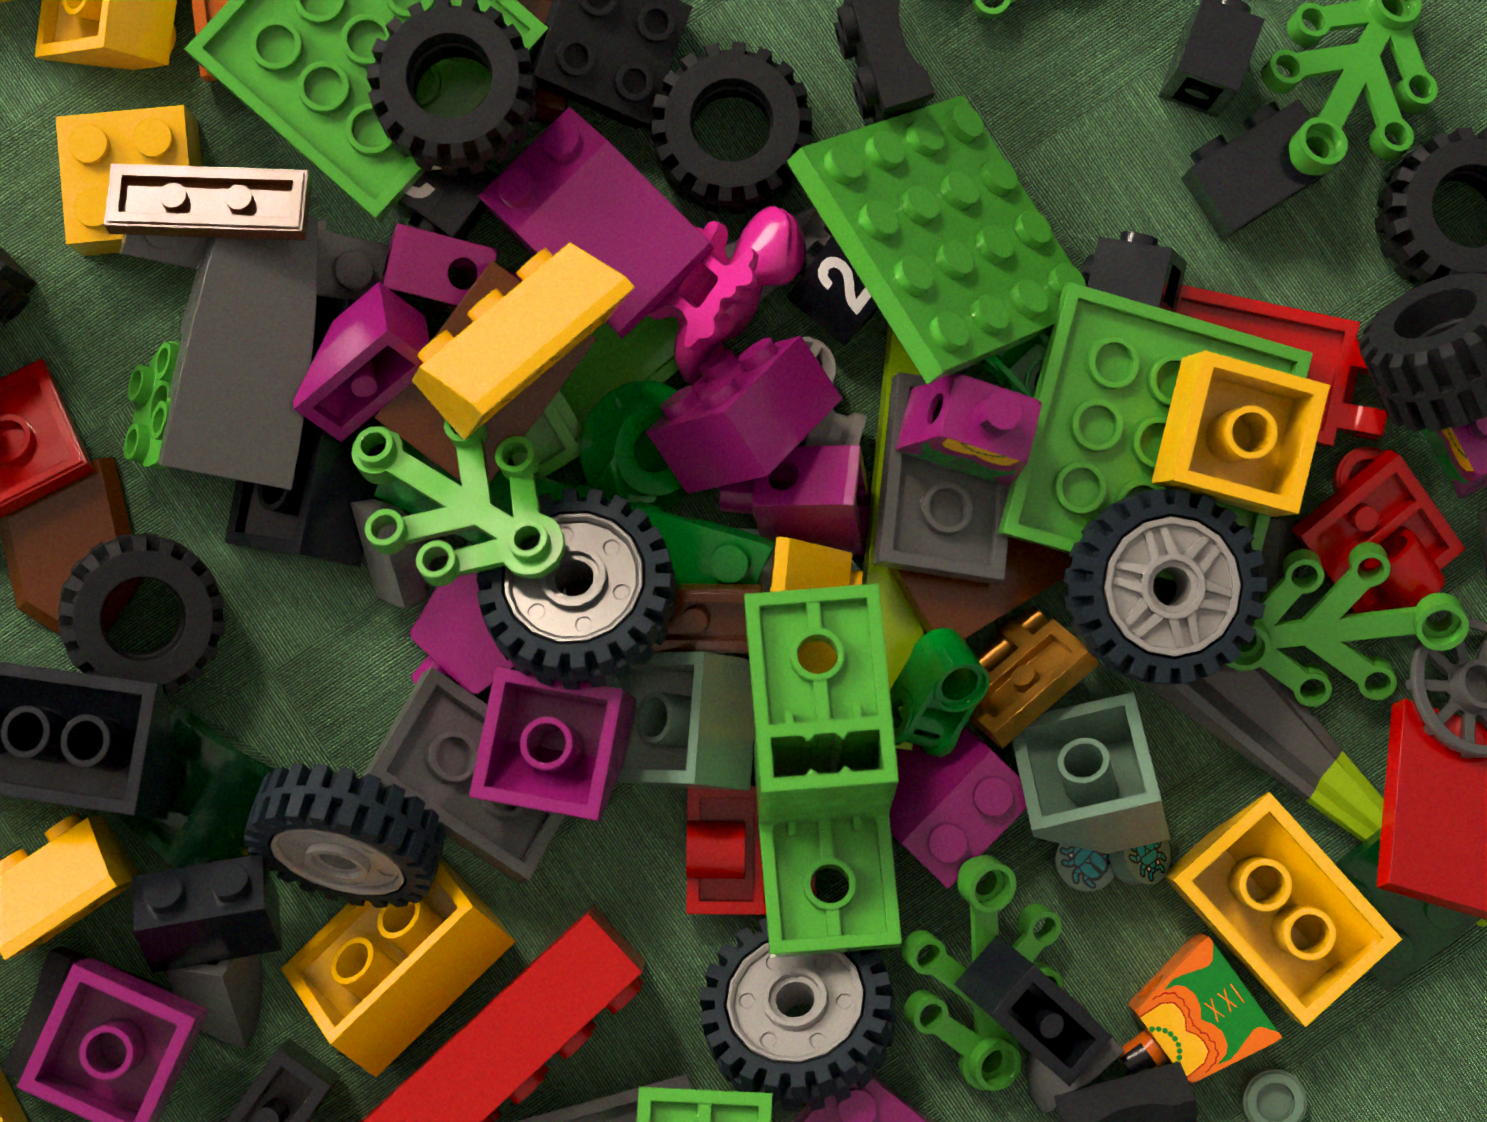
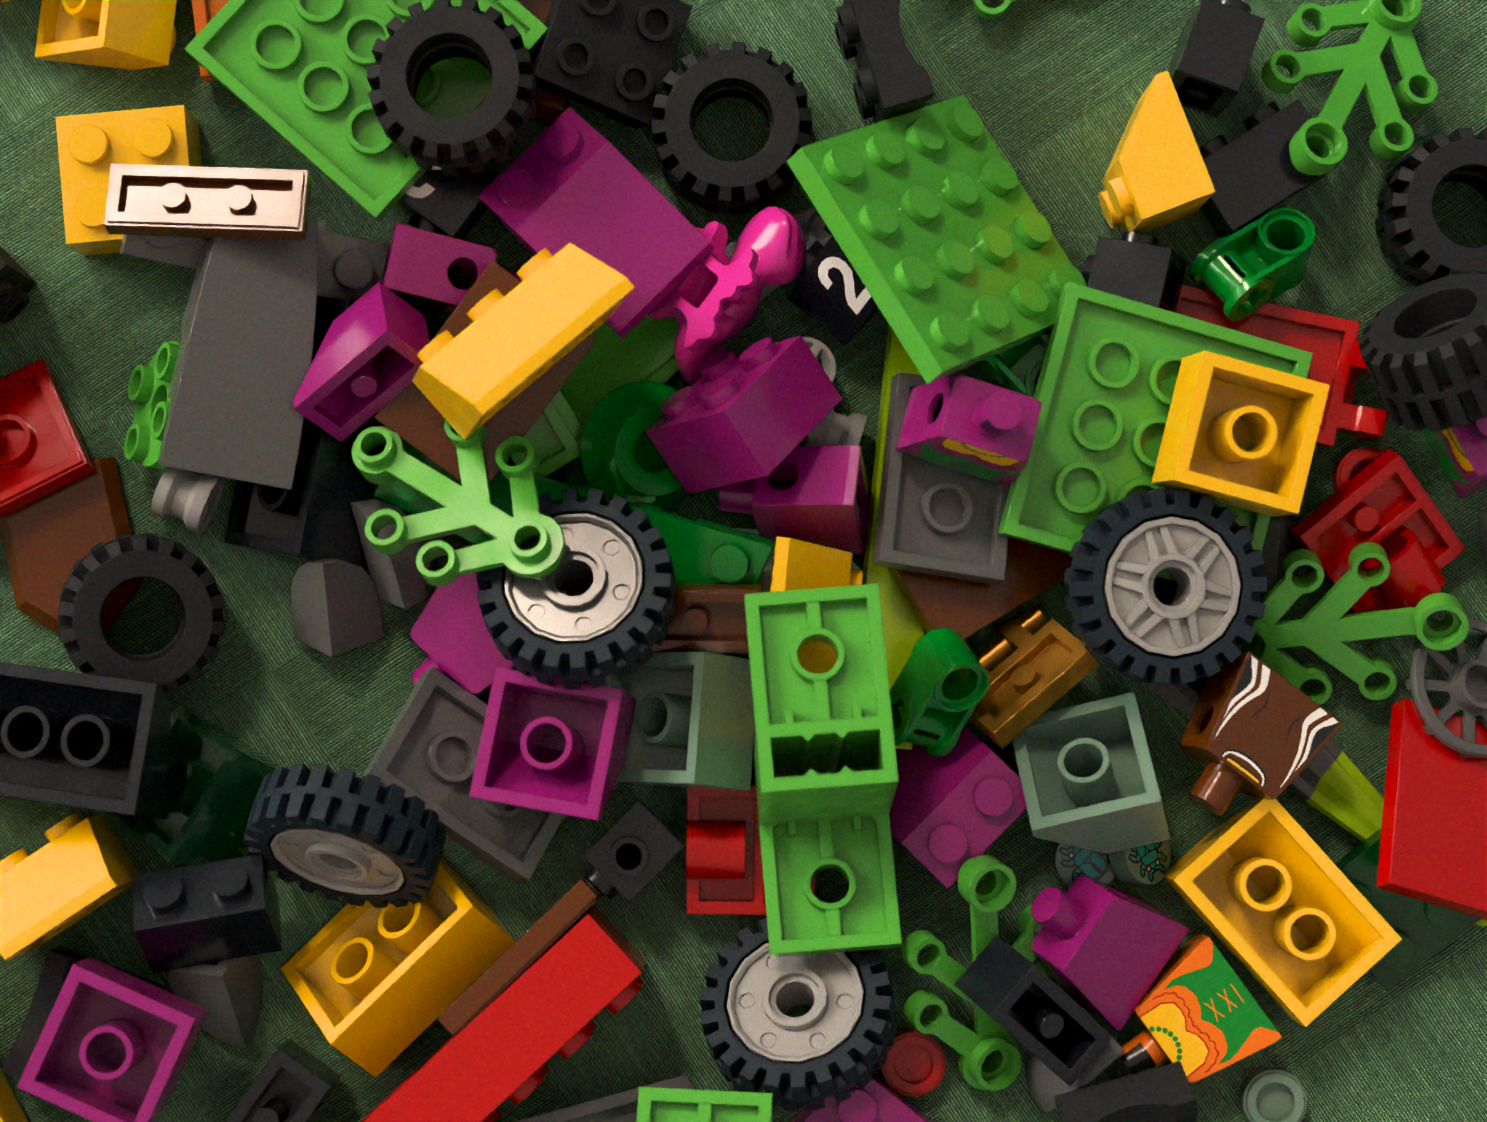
(187, 497): none -> light grey wheel
(335, 606): none -> dark grey brick
(520, 956): none -> reddish brown tile
(649, 834): none -> black brick
(914, 1063): none -> red tile
(1103, 944): none -> magenta torso
(1157, 165): none -> yellow slope
(1252, 733): none -> reddish brown torso
(1256, 261): none -> green piece

